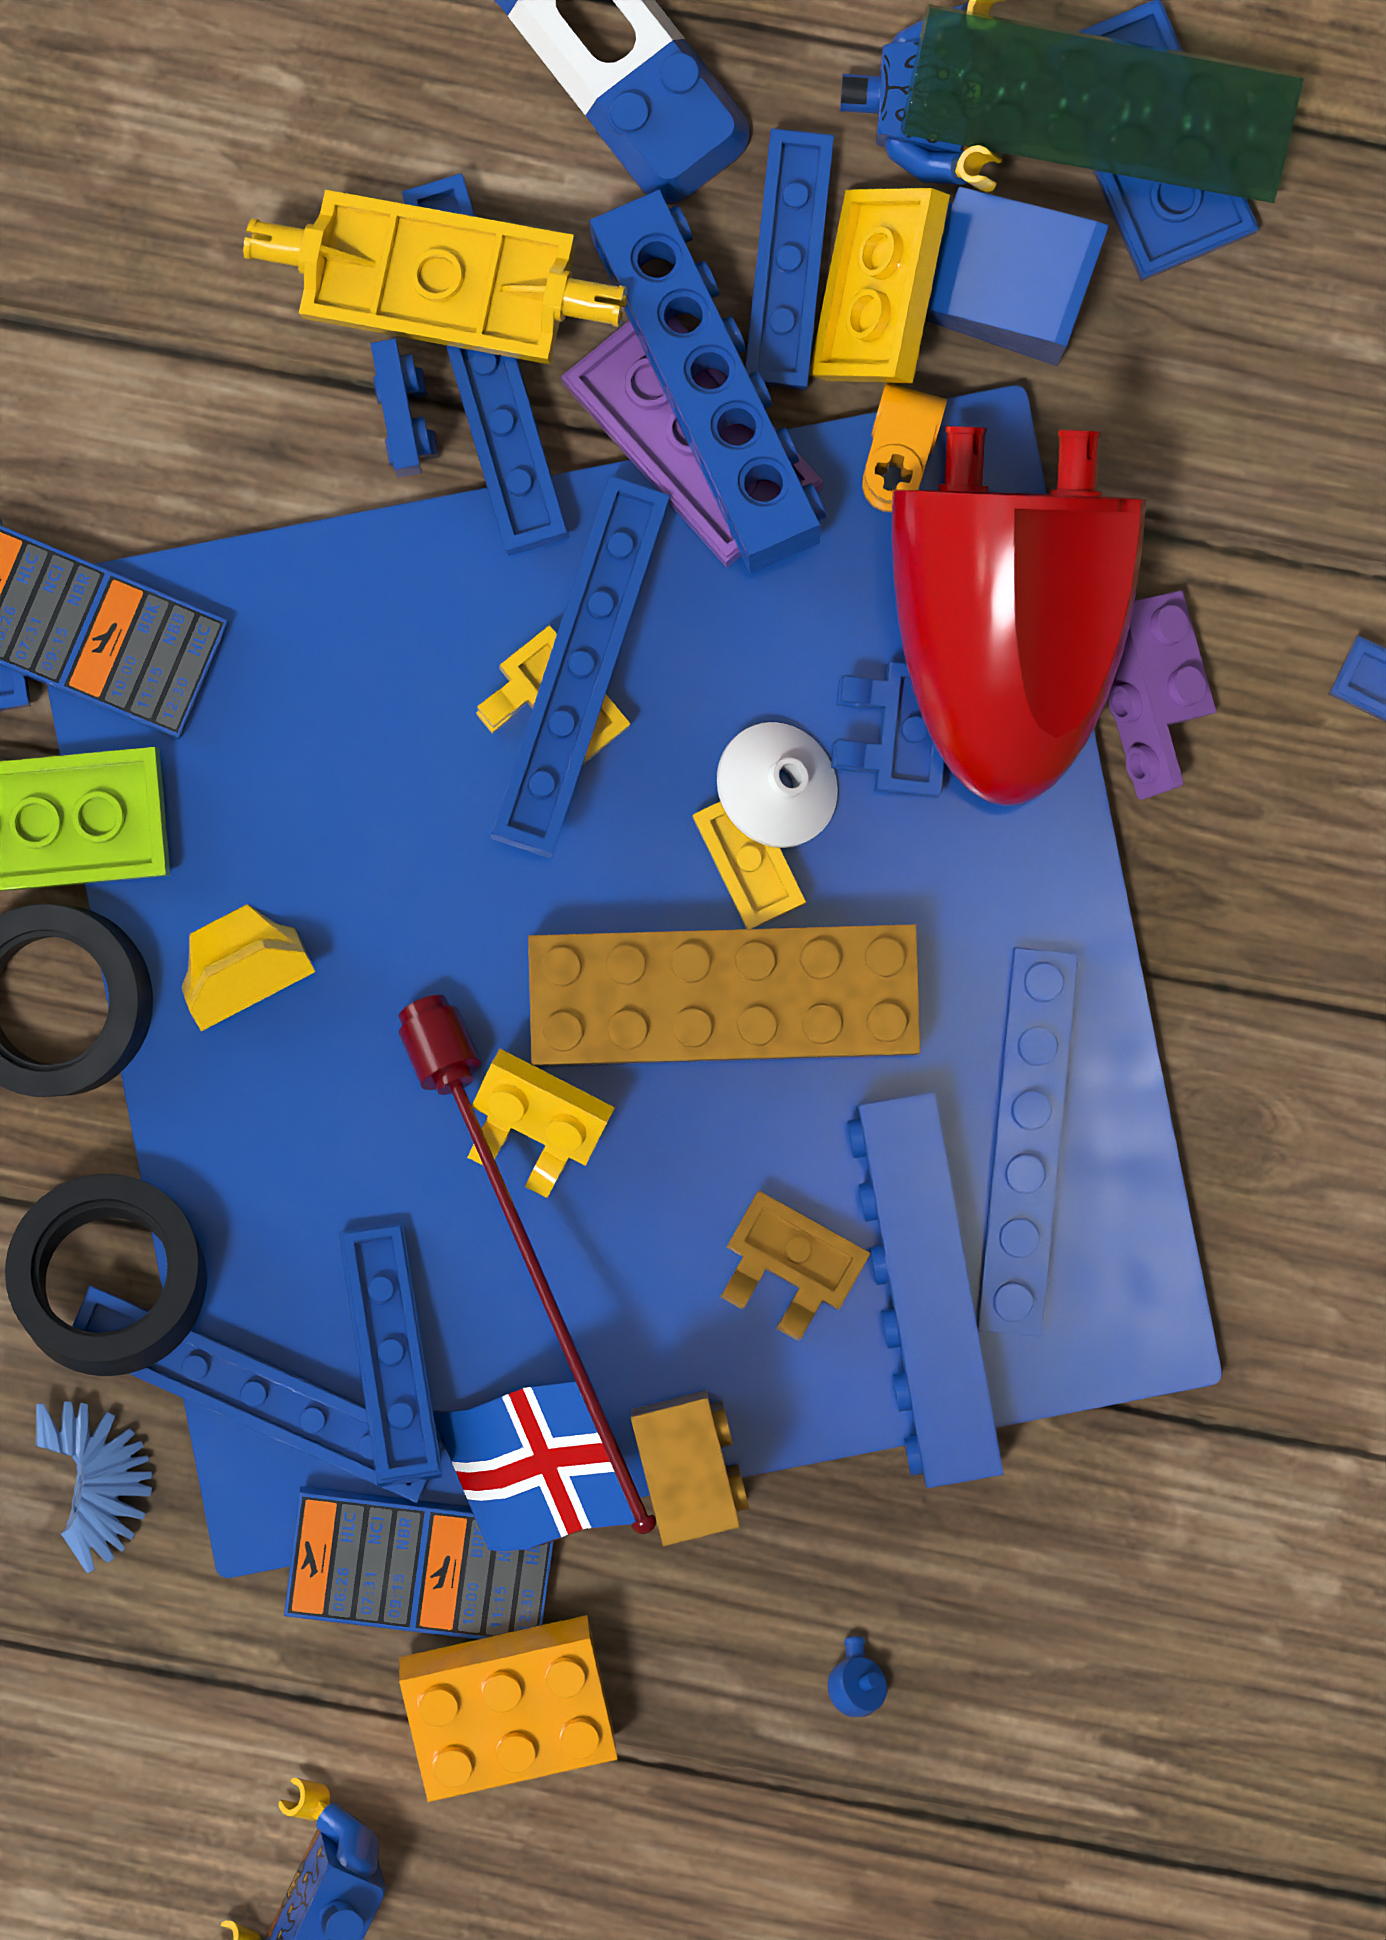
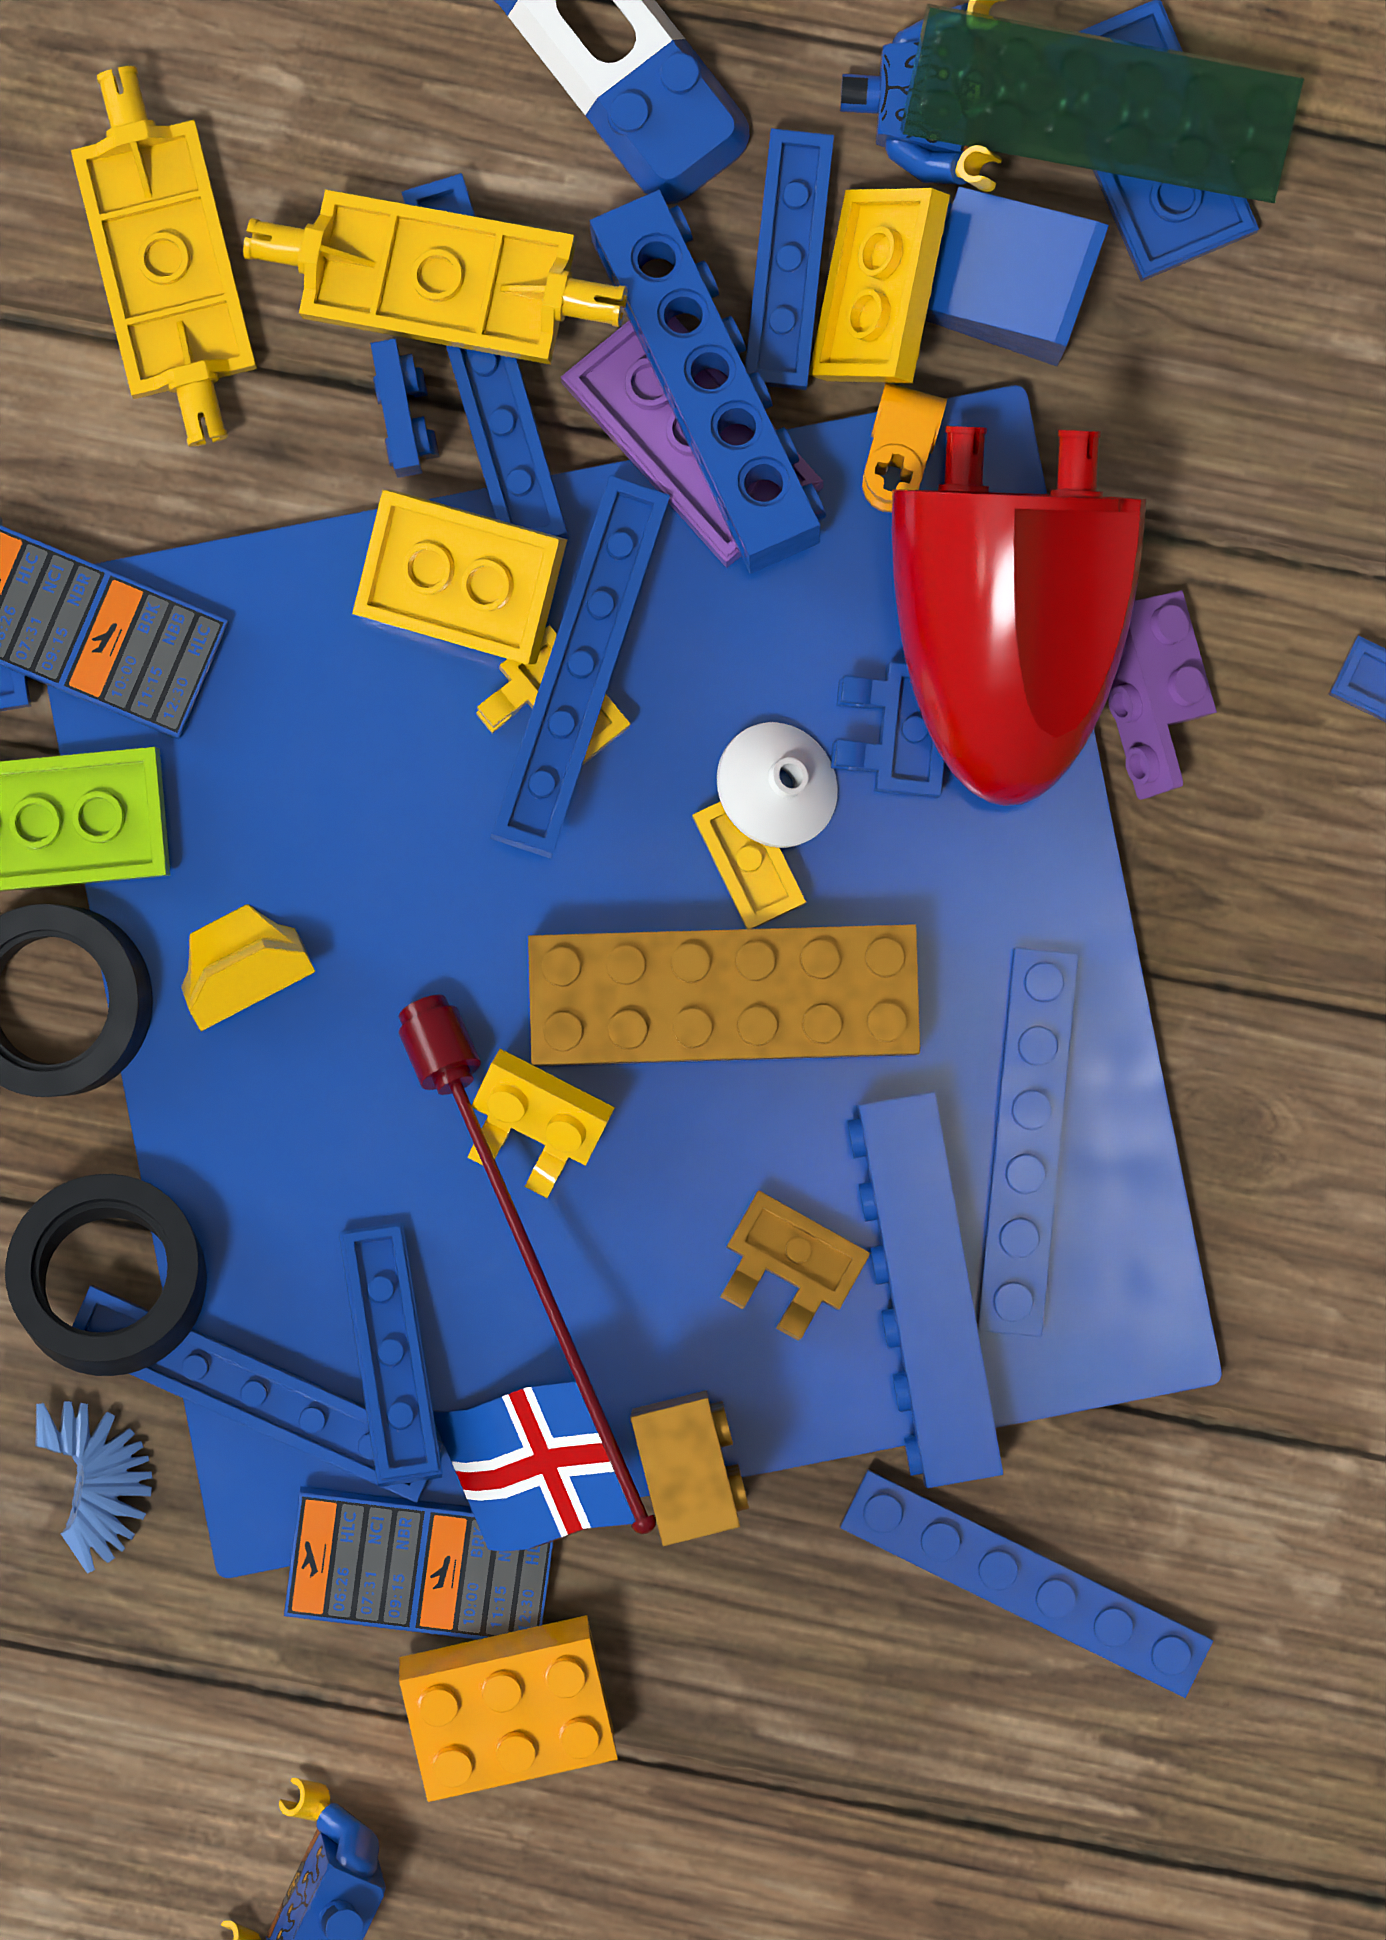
(163, 257): none -> yellow plate
(459, 576): none -> yellow plate
(857, 1683): blue piece -> none
(1026, 1583): none -> blue plate

